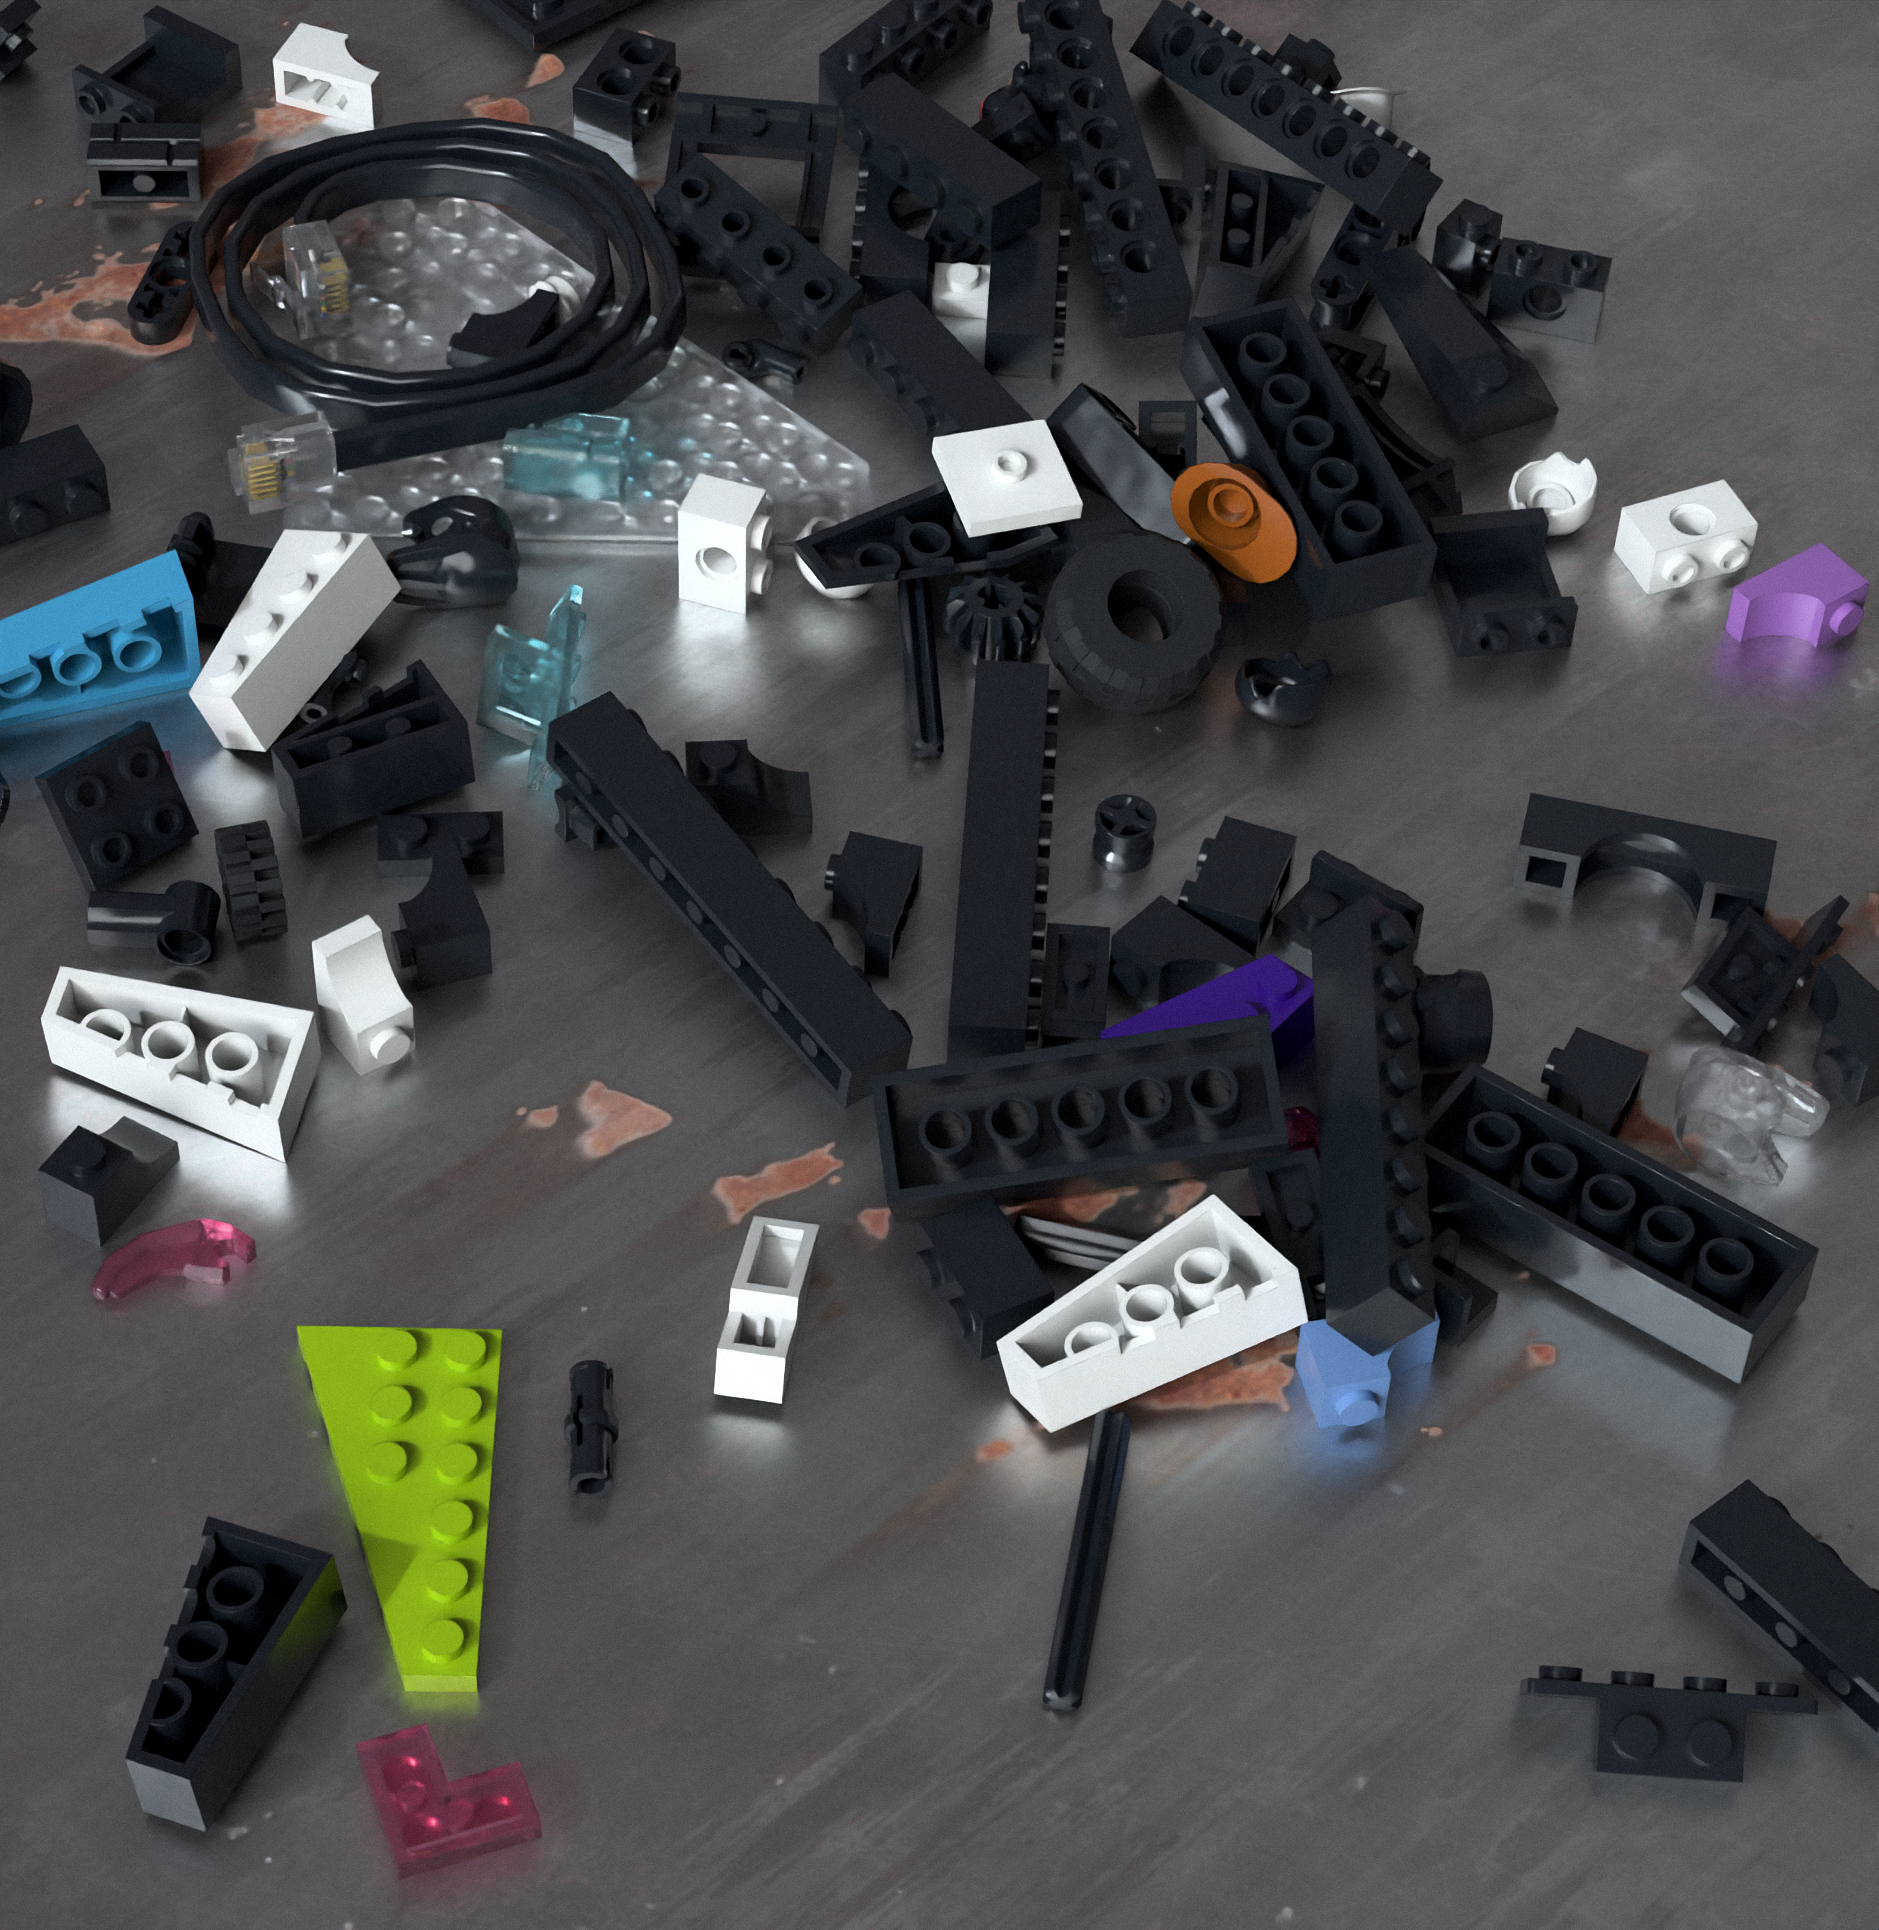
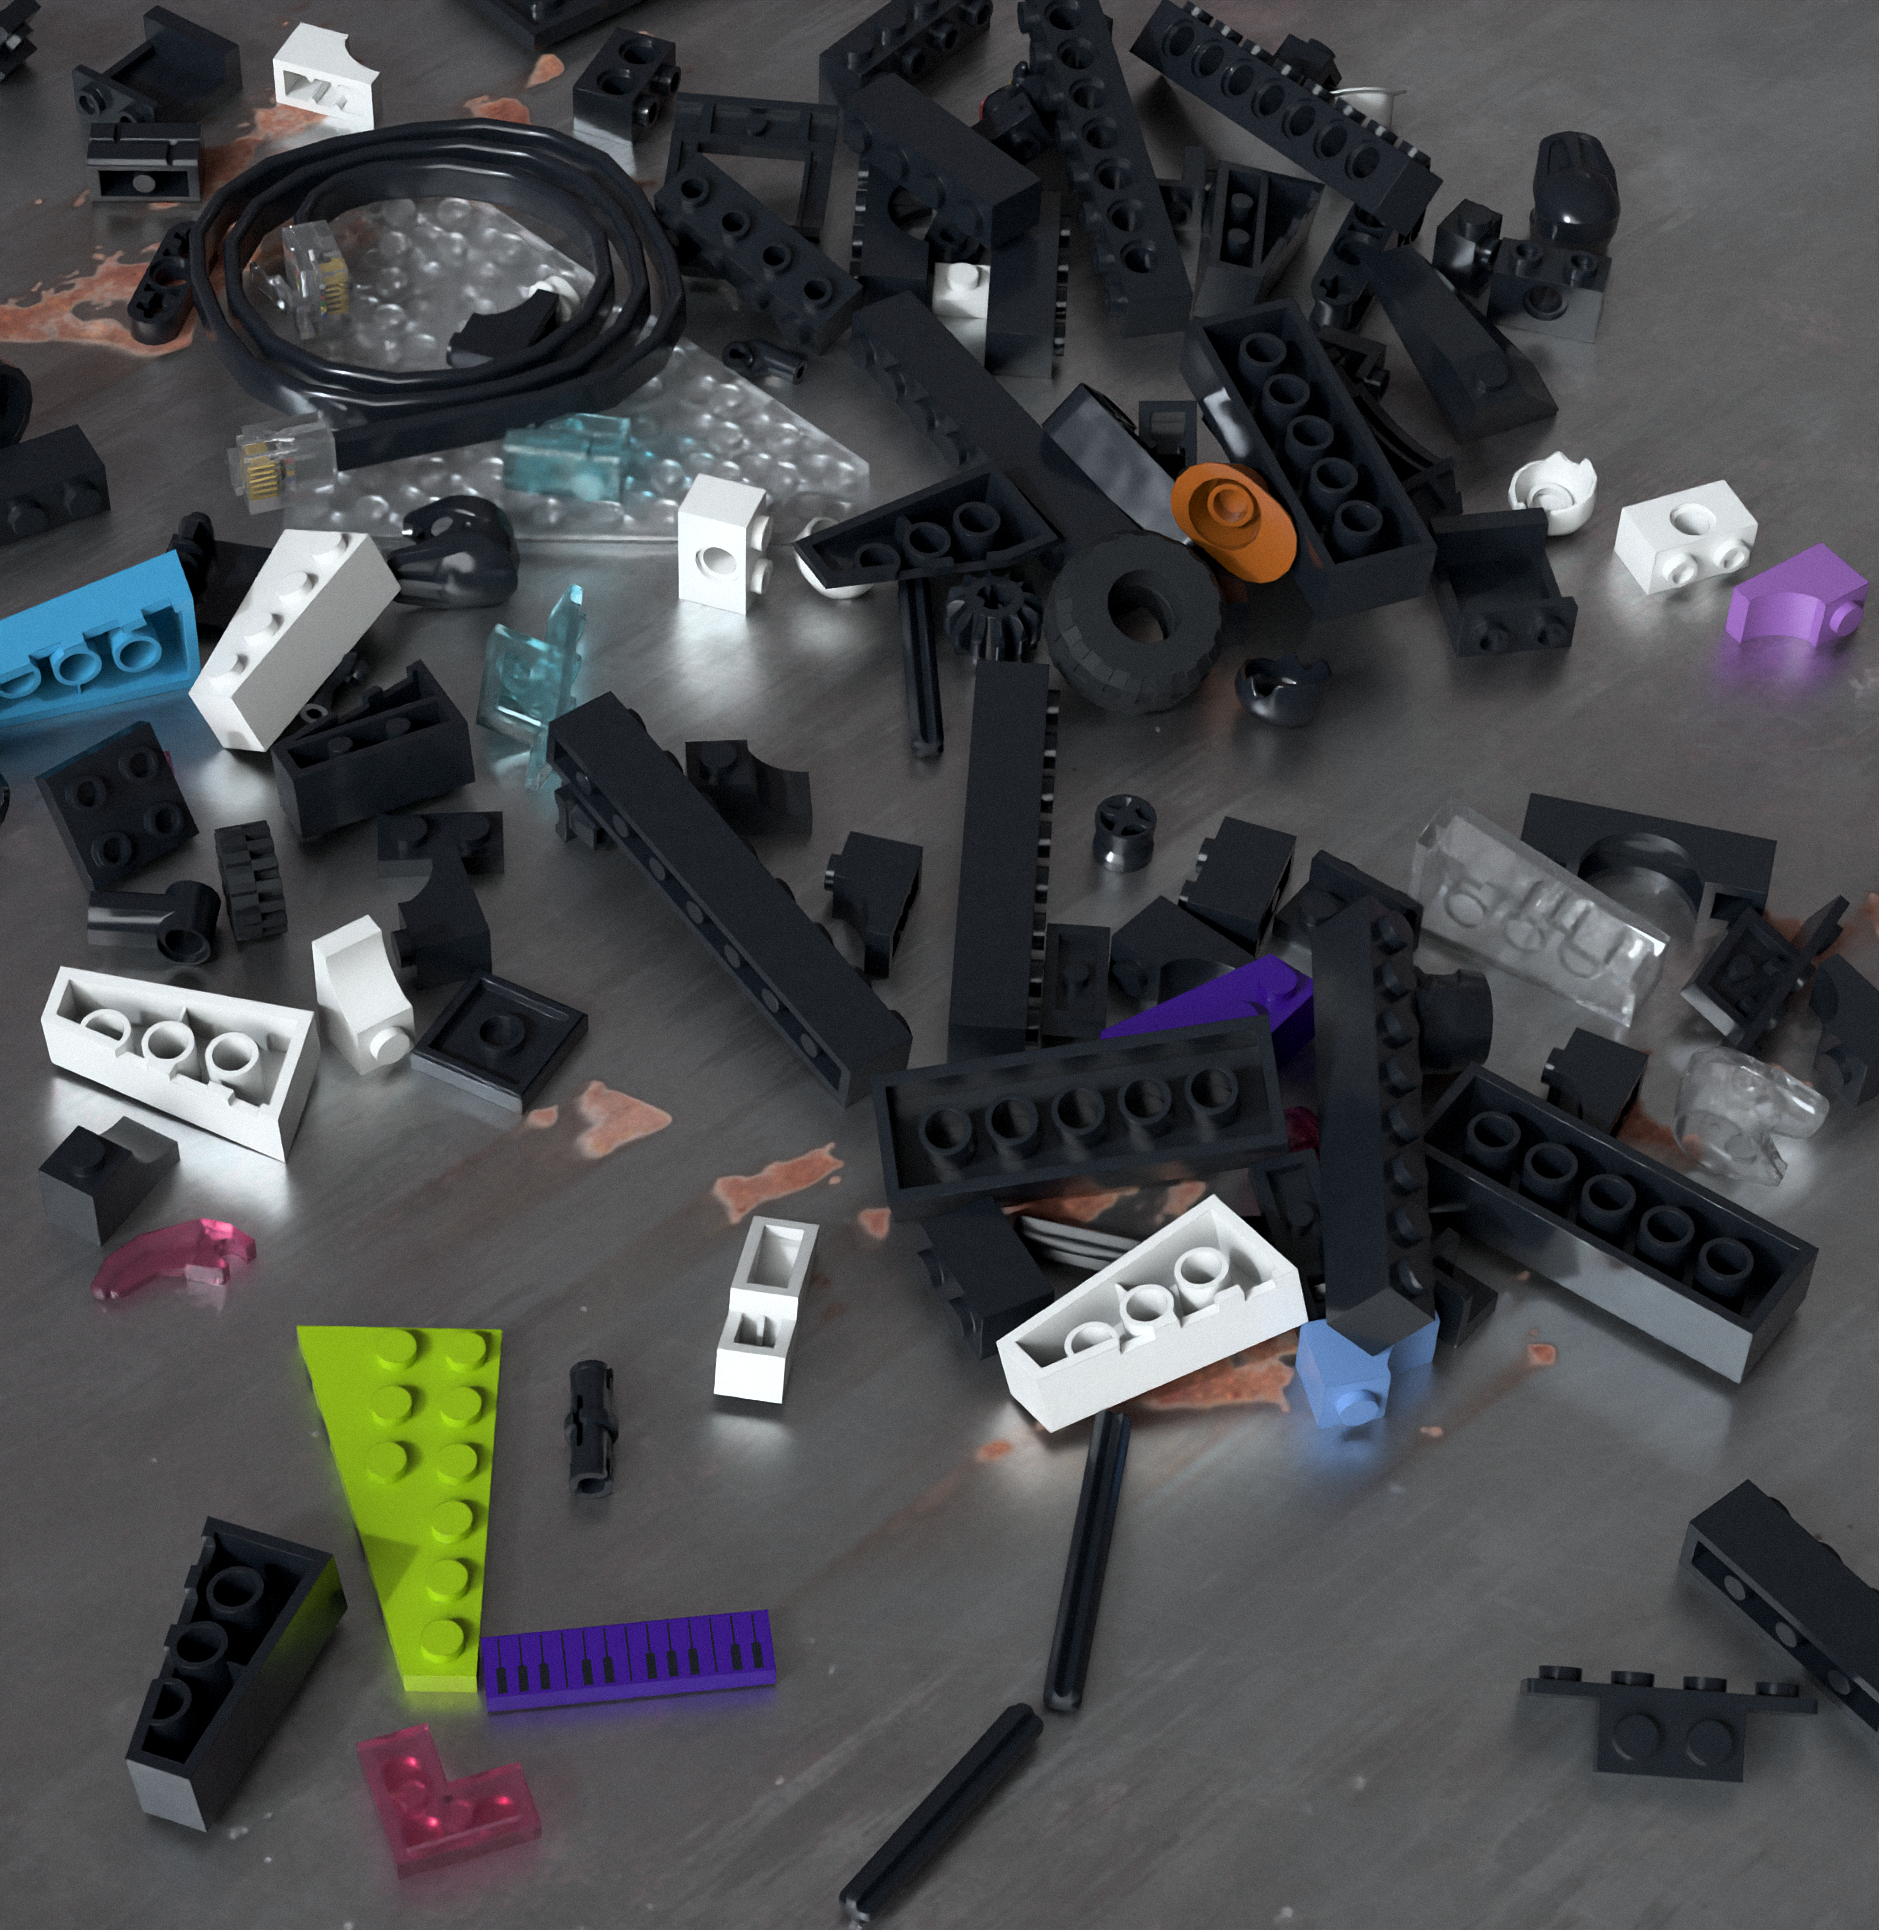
(499, 1041): none -> black tile
(628, 1660): none -> dark purple tile
(940, 1813): none -> black axle
(1006, 478): white plate -> none
(1532, 916): none -> clear wedge
(1574, 194): none -> black helmet

